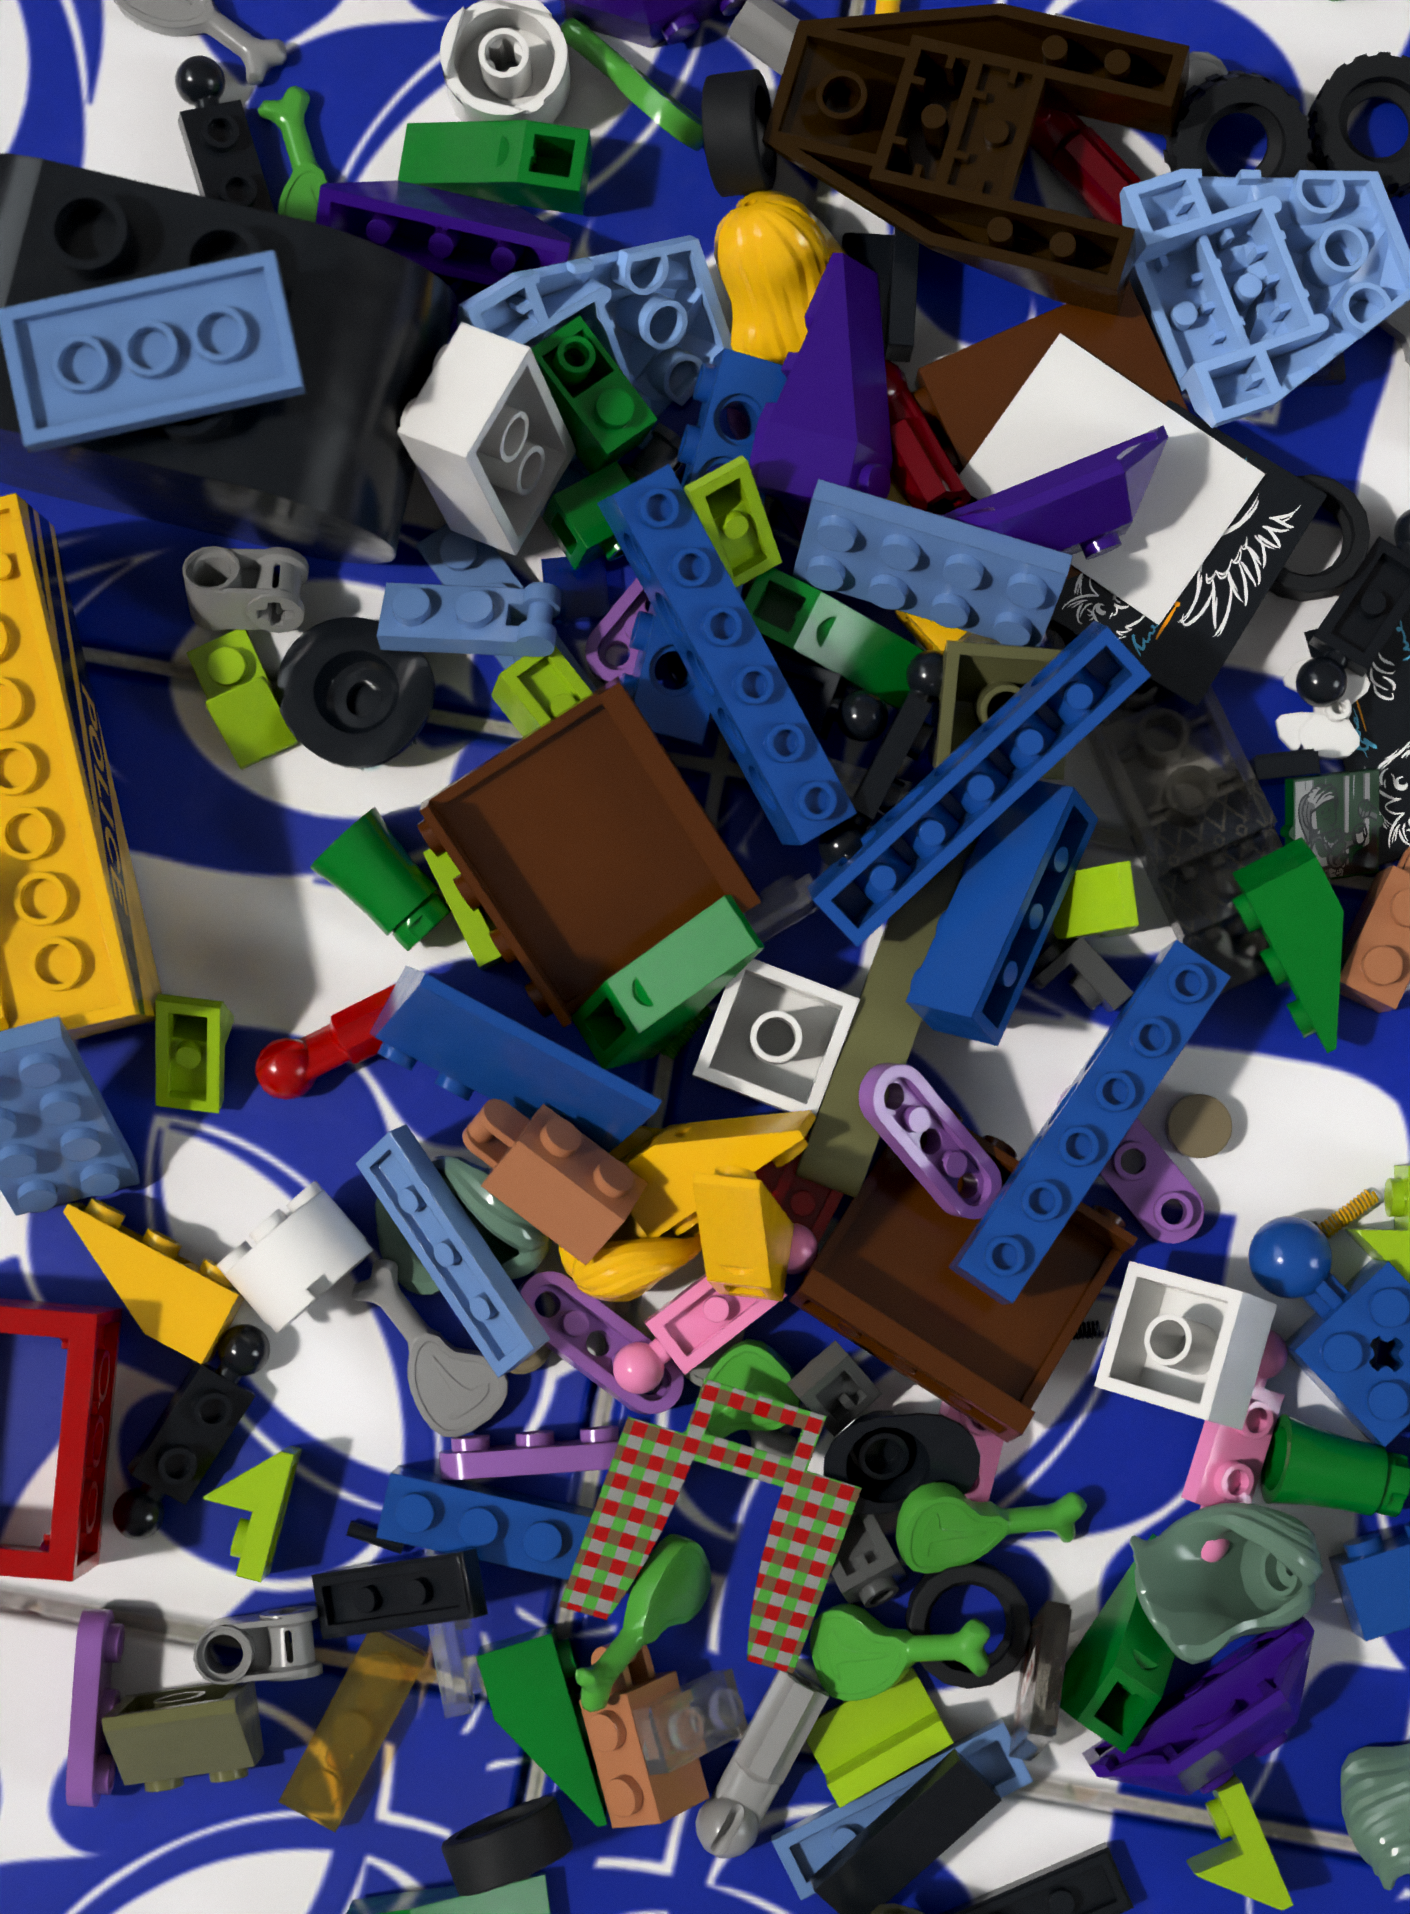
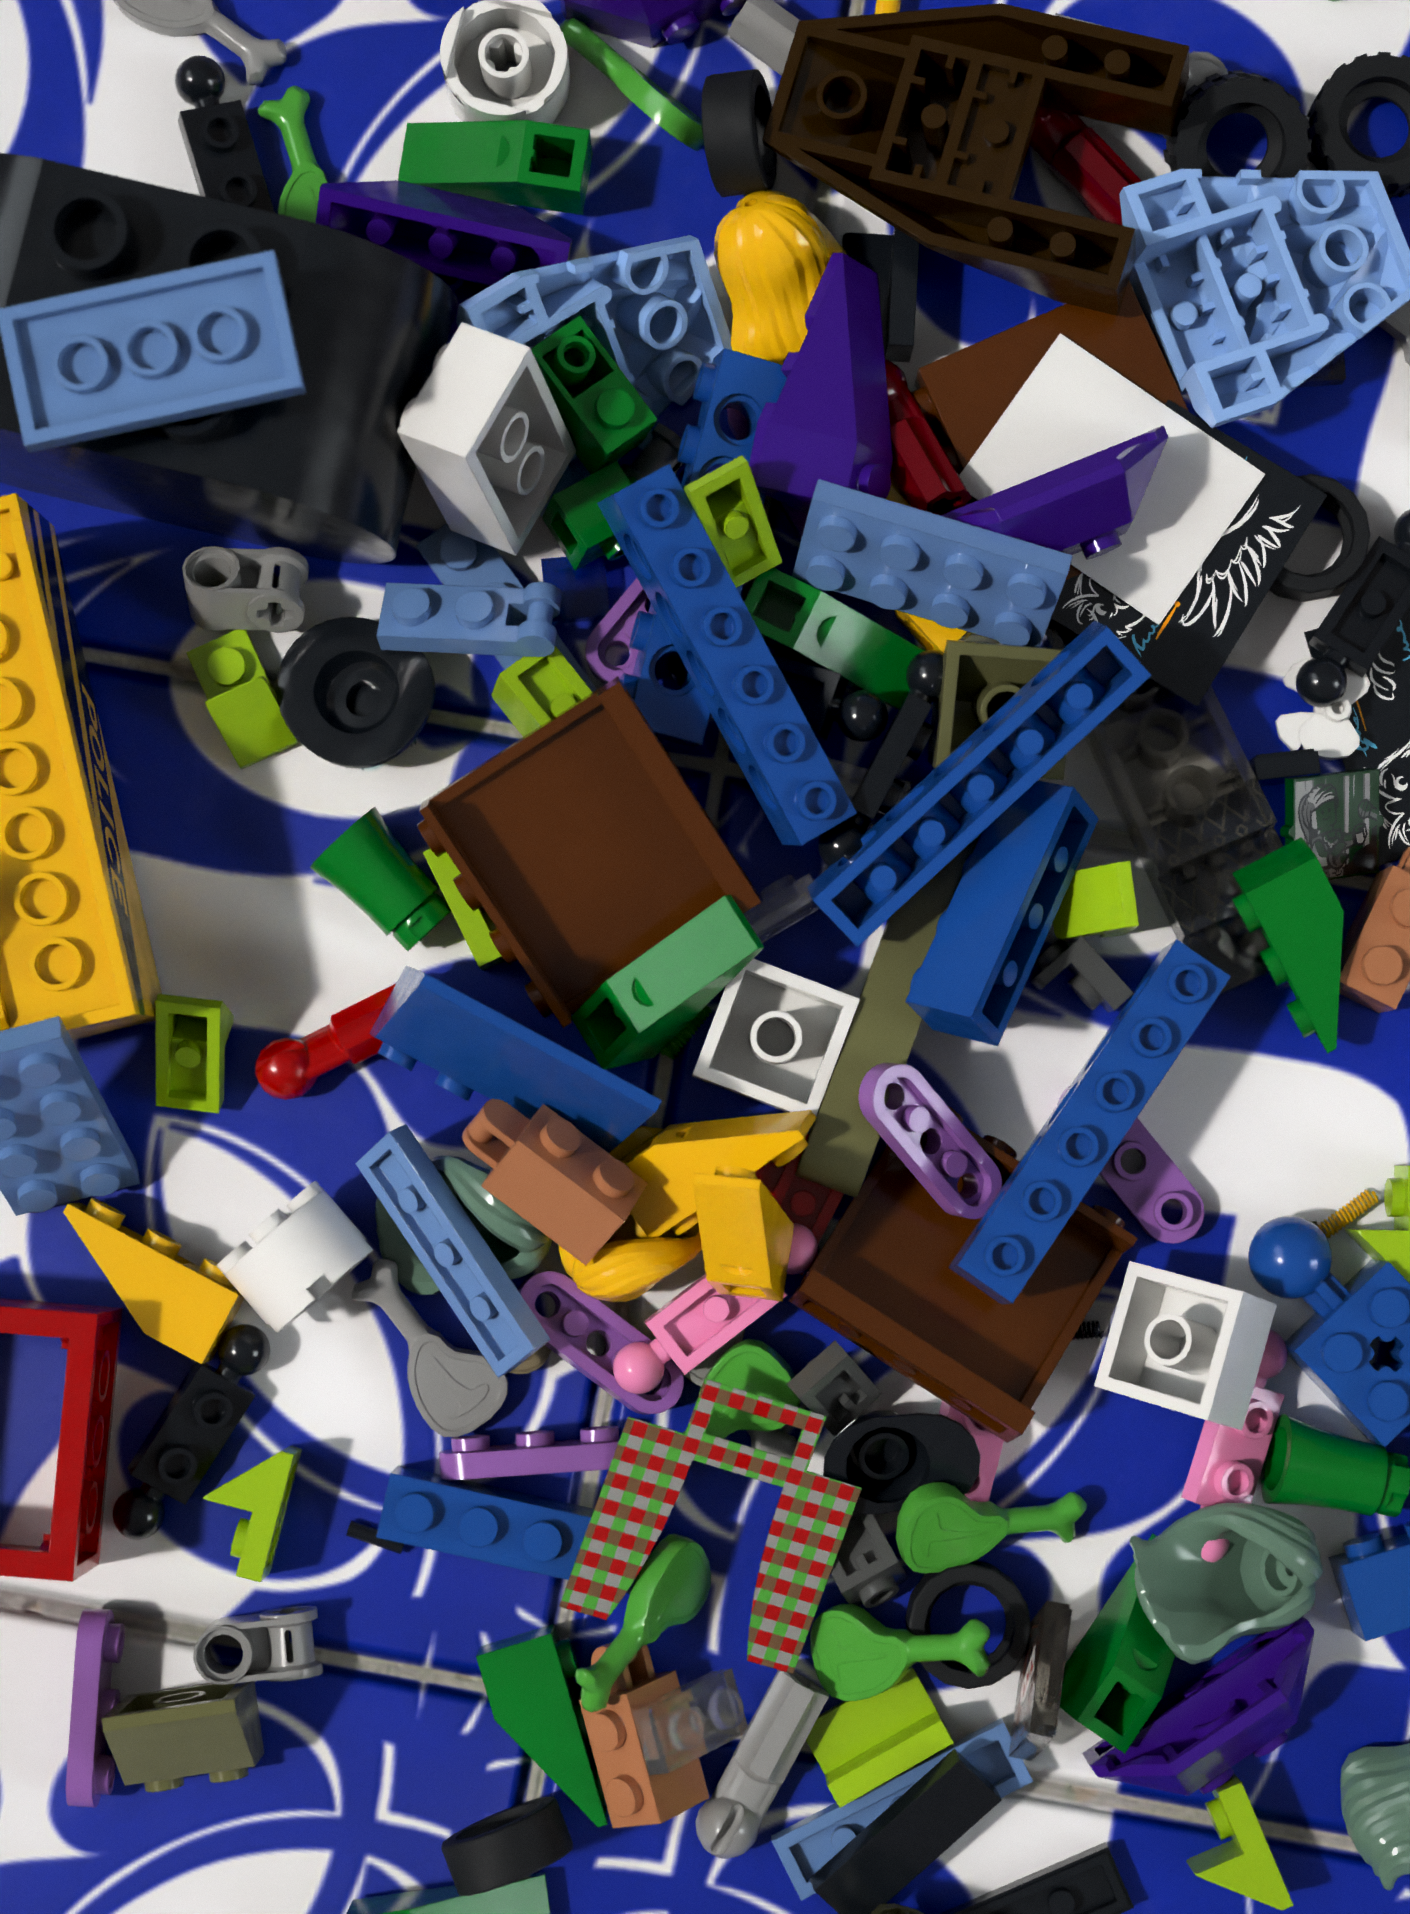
(353, 1728): clear yellow plate -> none
(400, 1594): black tile -> none
(456, 1671): clear plate -> none
(1198, 1126): dark tan tile -> none

